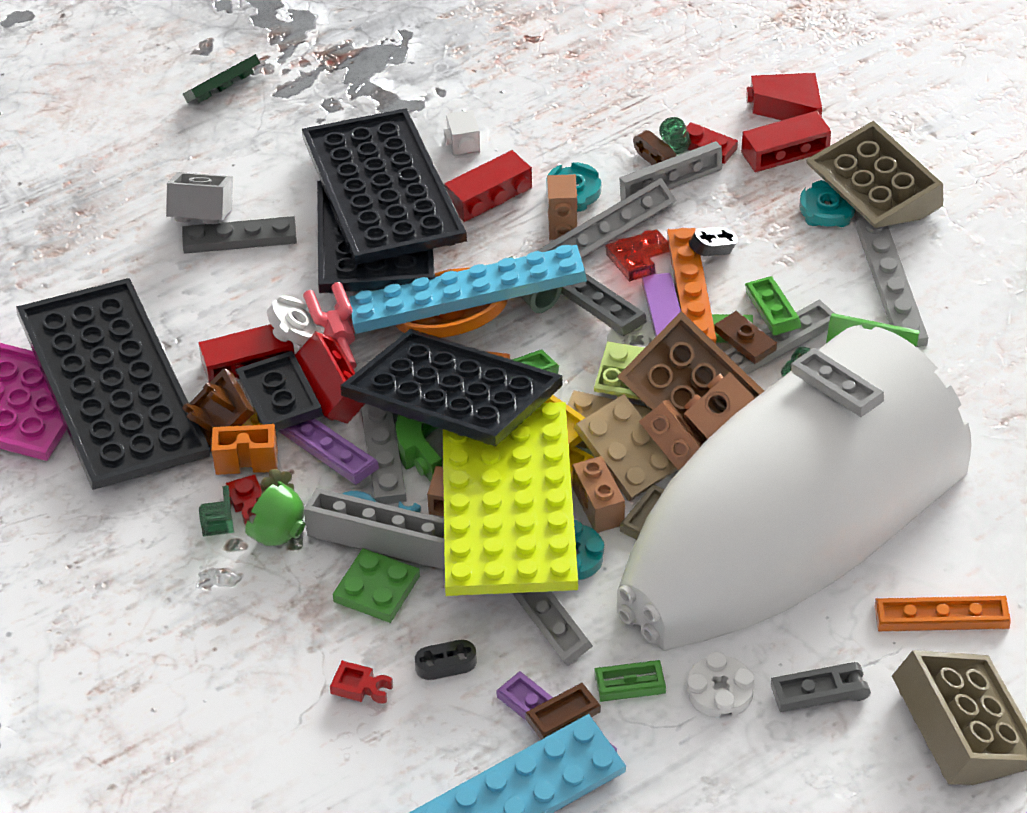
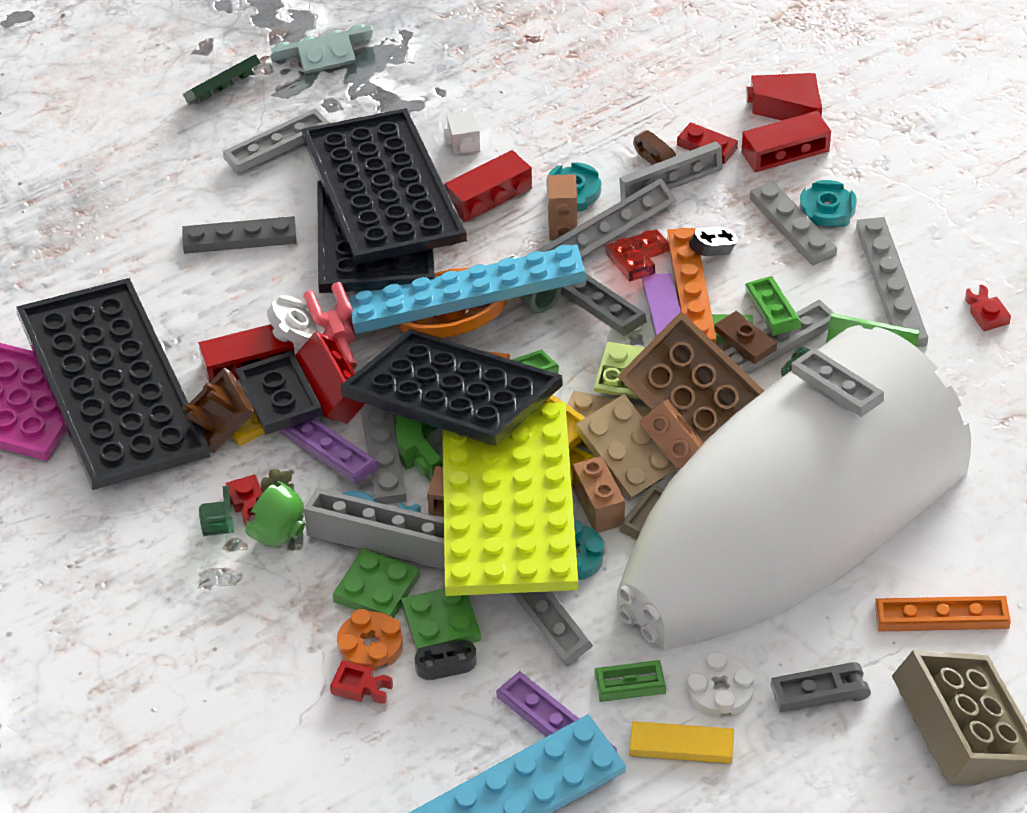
(199, 197): light grey brick -> none
(244, 447): orange brick -> none
(271, 142): none -> light grey plate
(324, 51): none -> light aqua bracket
(366, 625): none -> orange plate
(440, 618): none -> bright green plate
(562, 710): reddish brown tile -> none
(675, 134): clear green wheel -> none
(681, 742): none -> yellow tile
(724, 388): nougat brick -> none
(793, 223): none -> light grey plate
(879, 177): dark tan slope -> none
(987, 311): none -> red plate

